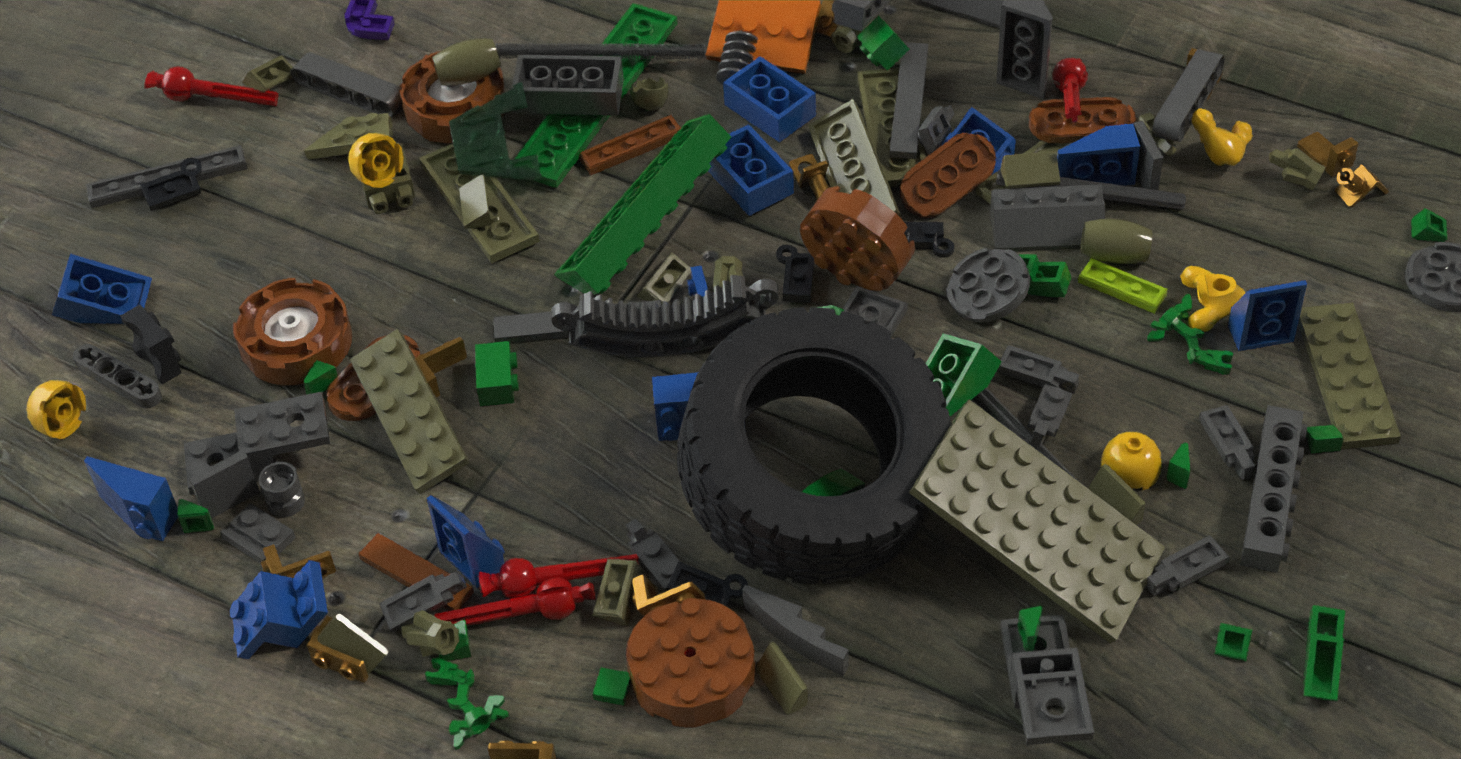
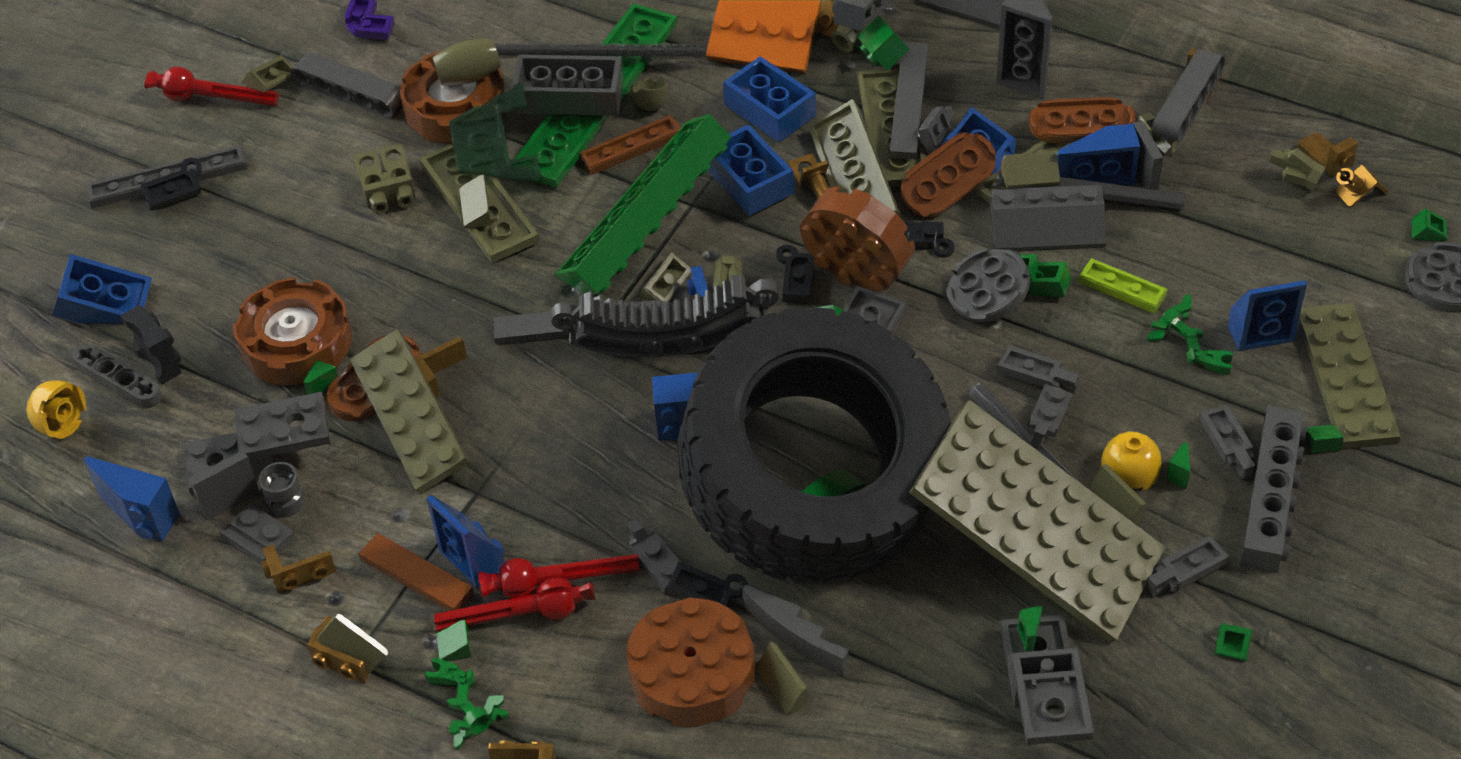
(194, 517): green slope -> none
(278, 609): blue bracket -> none
(342, 136): olive wing -> none
(375, 159): yellow cylinder -> none
(425, 595): dark grey hinge -> none
(431, 634): olive rock -> none
(495, 373): green brick -> none
(612, 686): green tile -> none
(615, 592): olive slope -> none
(647, 598): pearl gold bracket -> none
(736, 54): dark grey piece -> none
(961, 369): green slope -> none
(1070, 78): red piece -> none
(1116, 241): olive piece -> none
(1214, 292): yellow head -> none
(1219, 143): yellow head -> none
(1324, 653): green slope -> none

